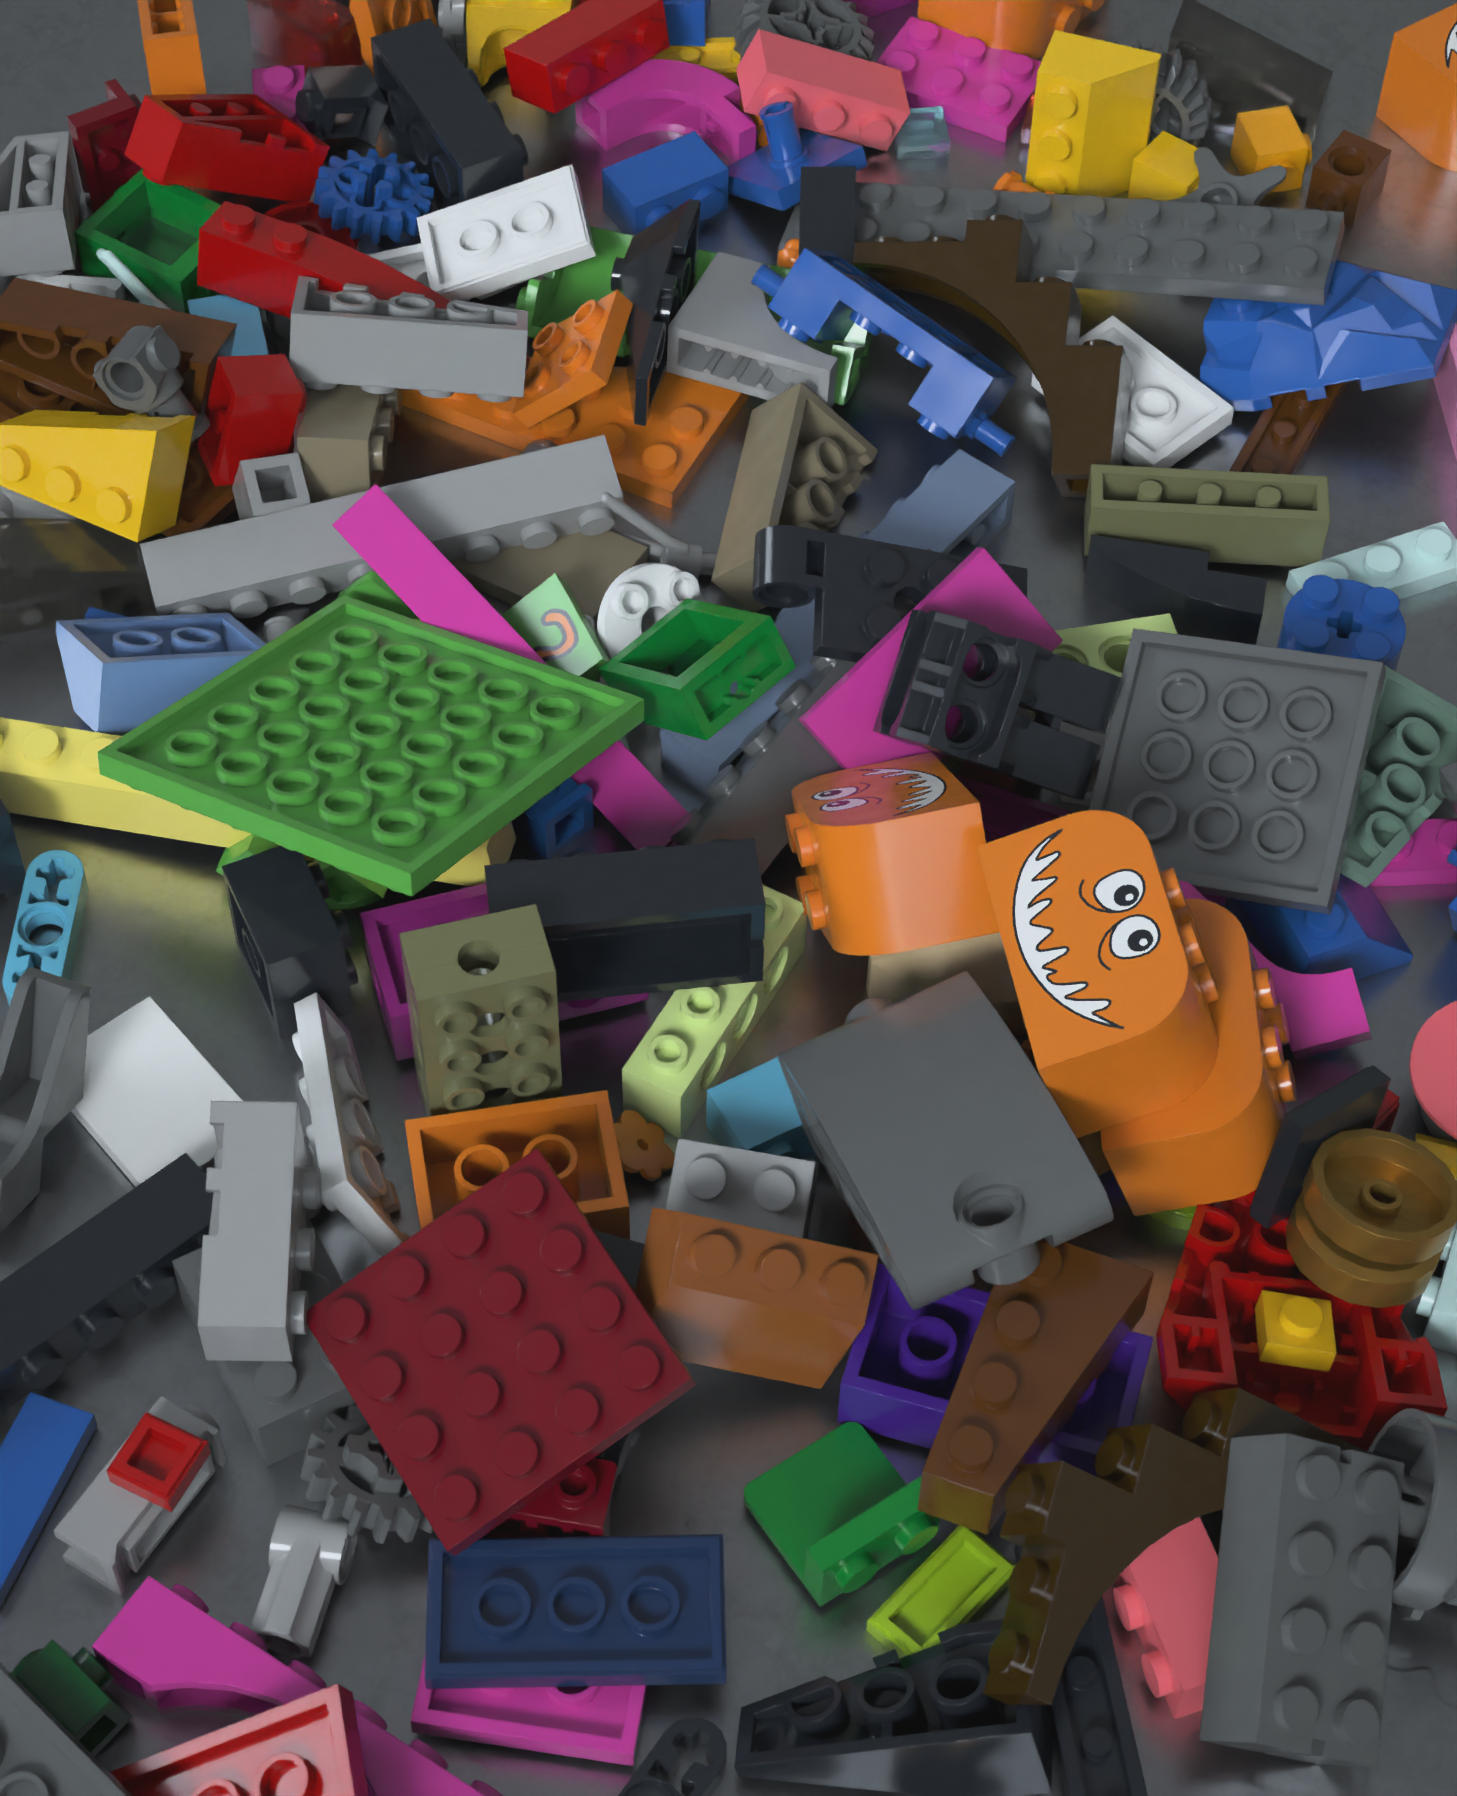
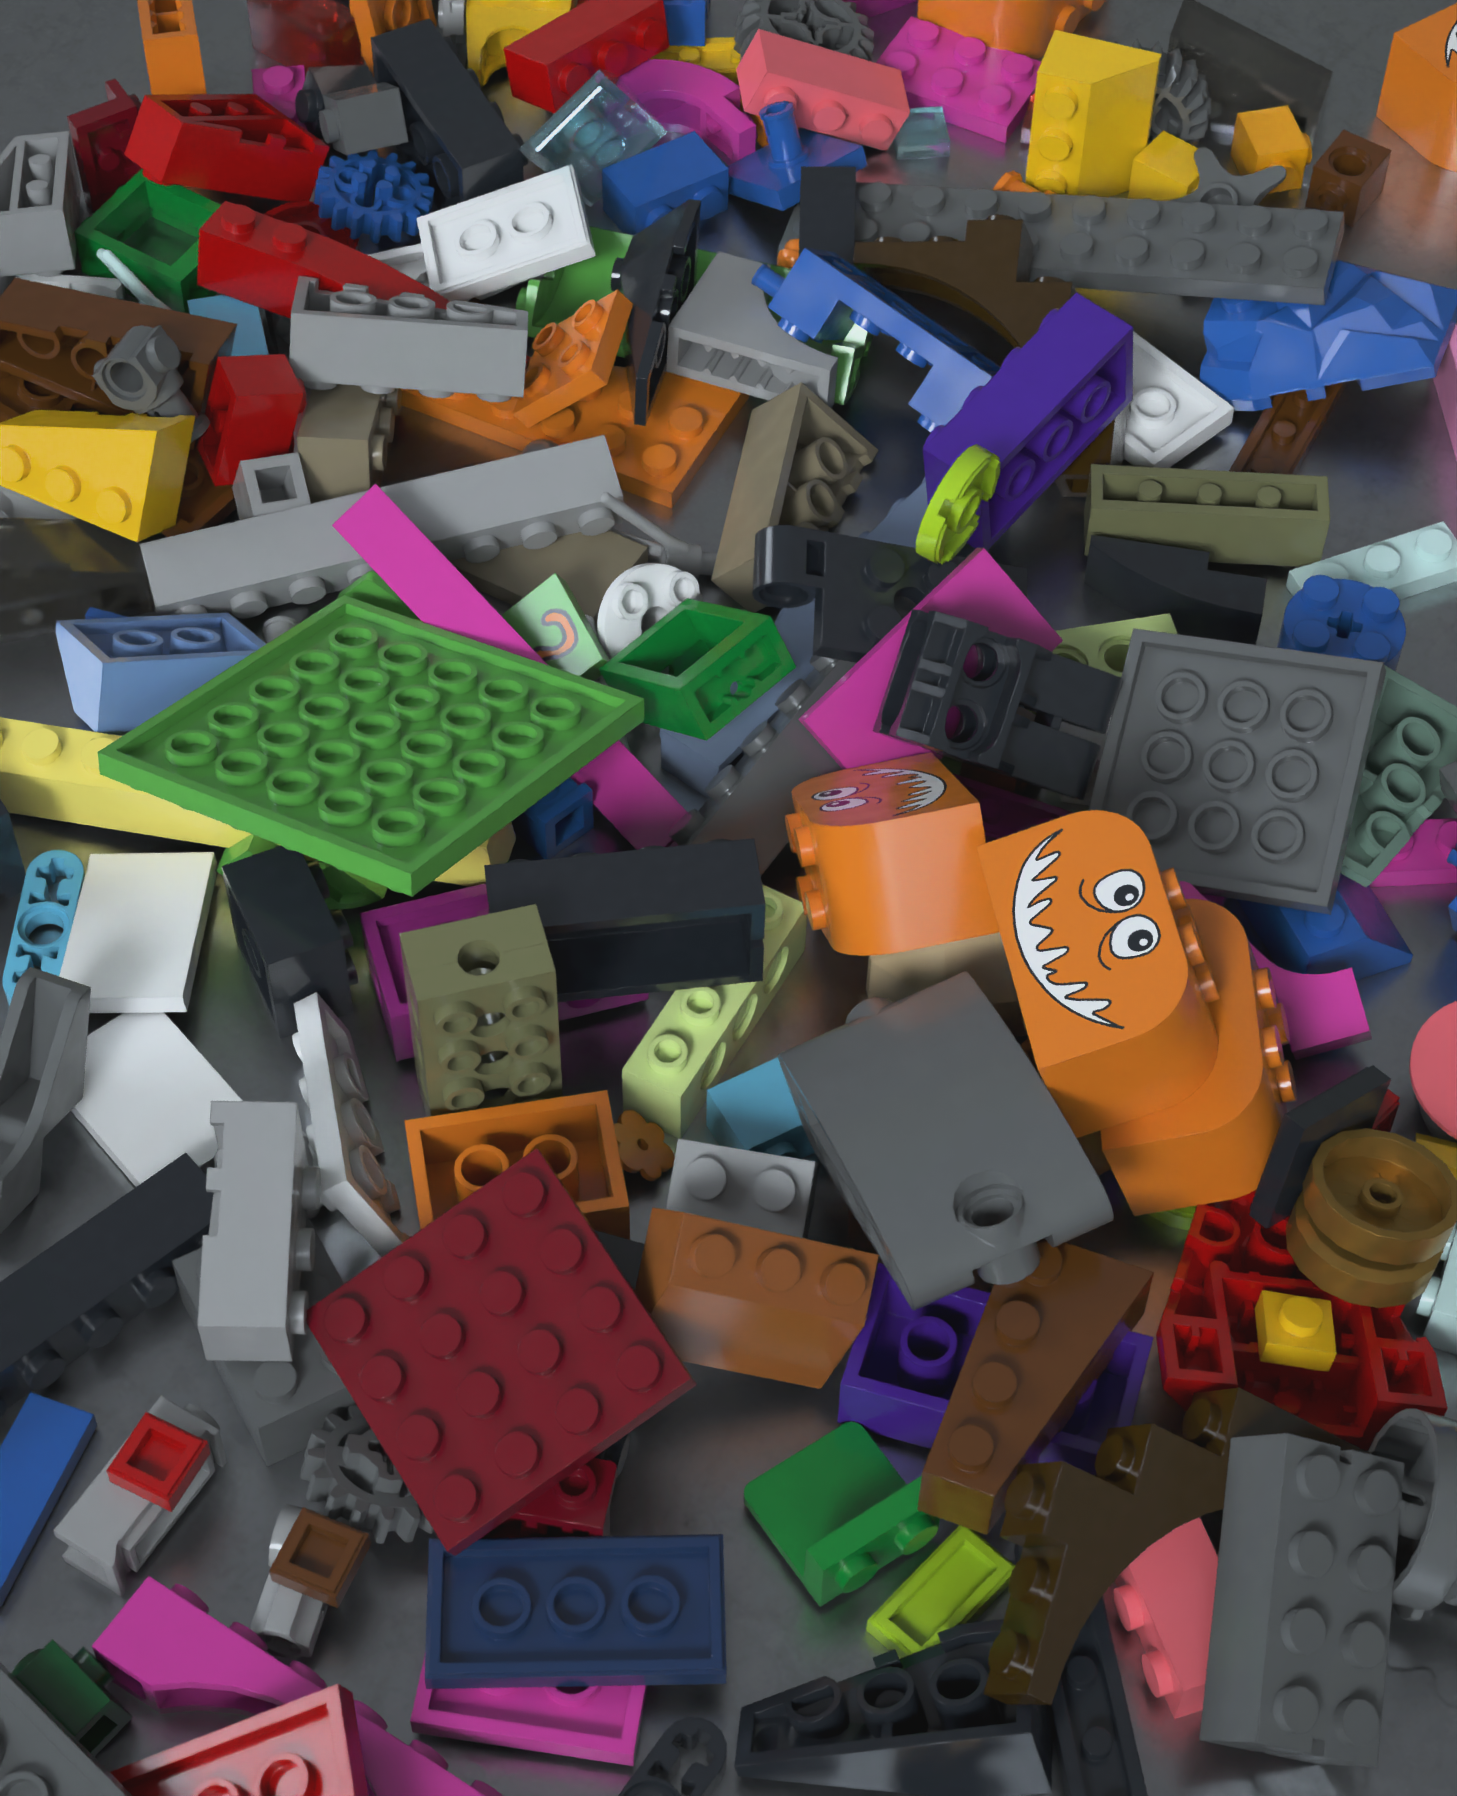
(140, 930): none -> white tile
(320, 1557): none -> reddish brown tile
(363, 118): none -> dark grey brick
(593, 131): none -> clear light blue slope
(952, 510): none -> lime tile
(1039, 410): none -> dark purple brick

